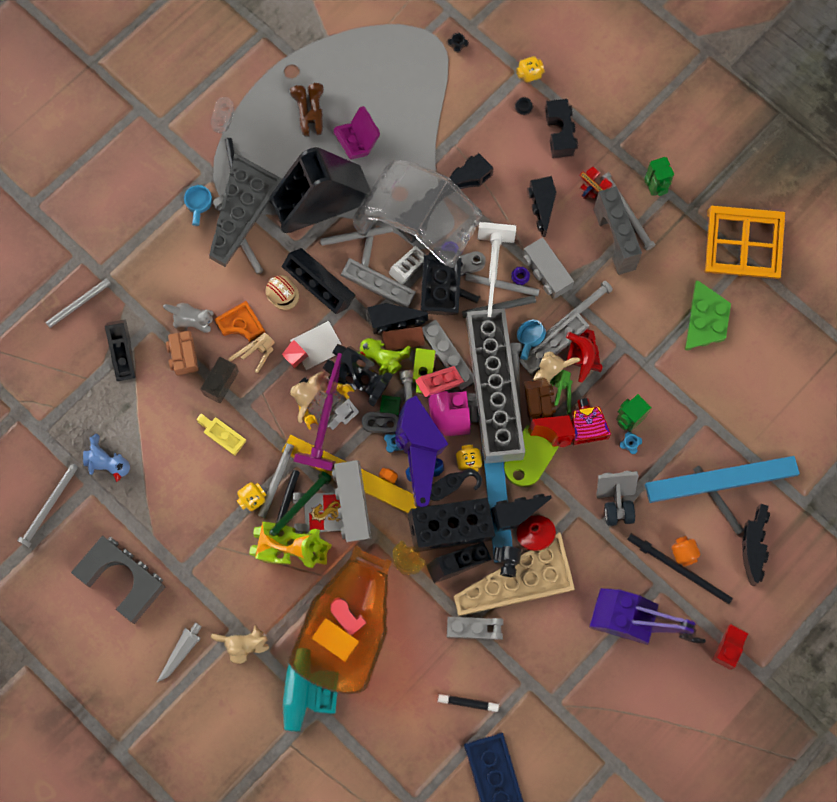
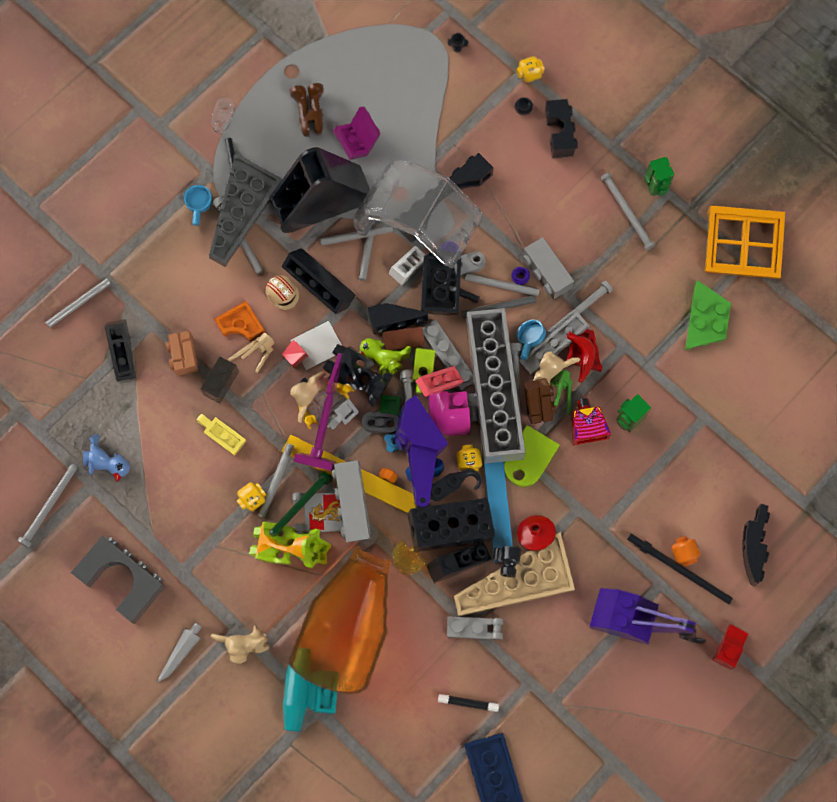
(187, 316): light grey animal -> none
(288, 494): black bar -> none
(335, 639): light orange brick -> none
(343, 614): coral leg -> none
(378, 283): light grey tile -> none
(496, 235): white piece -> none
(512, 514): black slope -> none
(543, 196): black slope -> none
(556, 430): red arch -> none
(590, 177): red hips -> none
(611, 210): dark grey arch -> none
(615, 486): light grey plate -> none
(629, 437): dark azure plate -> none
(721, 479): dark azure tile -> none
(723, 507): dark grey bar -> none

